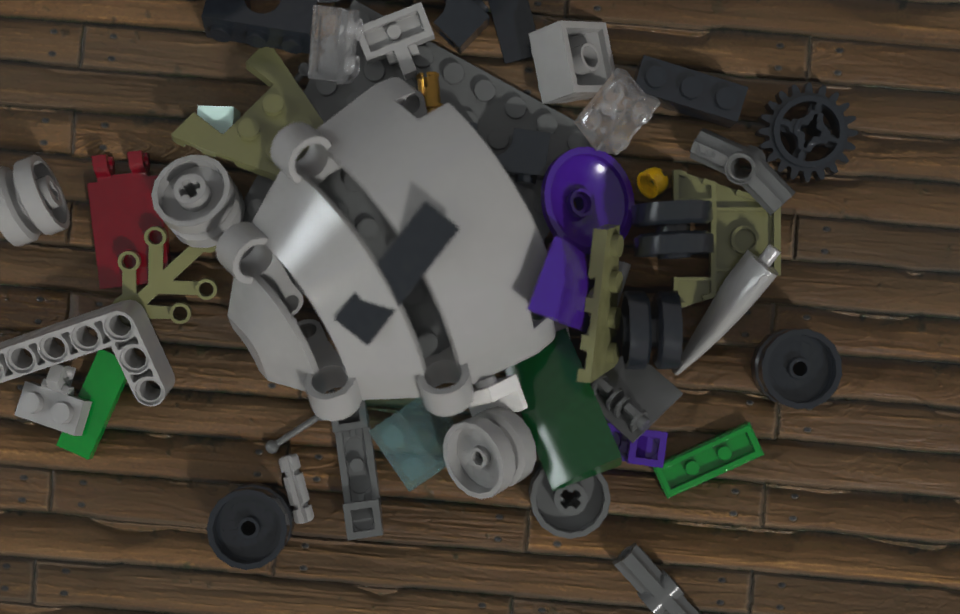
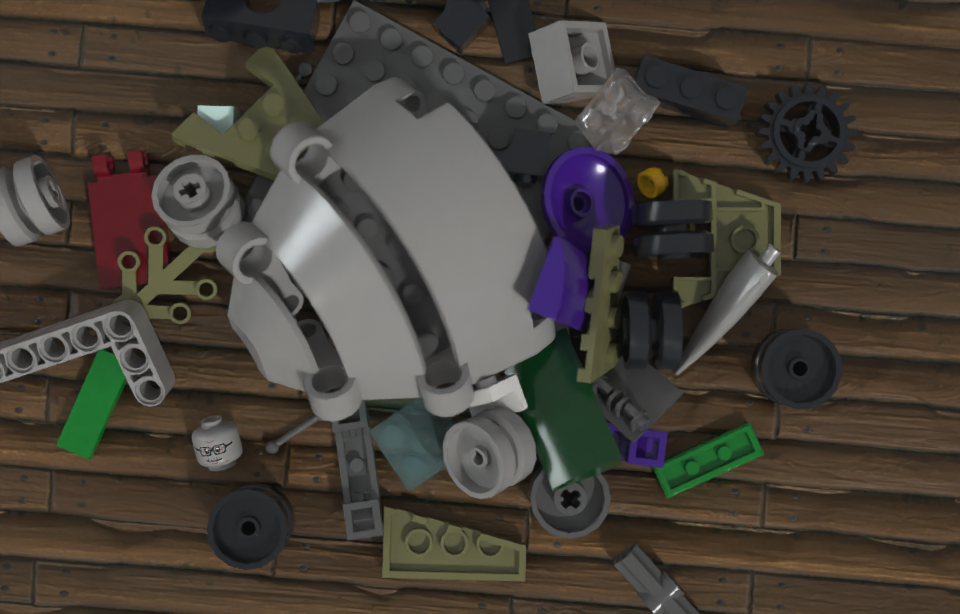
(54, 402): light grey hinge -> none
(217, 443): none -> light grey head
(296, 488): light grey axle -> none
(334, 44): clear bracket -> none
(397, 38): light grey hinge -> none
(402, 267): black sticker -> none
(430, 89): pearl gold pin -> none
(438, 549): none -> olive wing
(724, 157): dark grey piece -> none

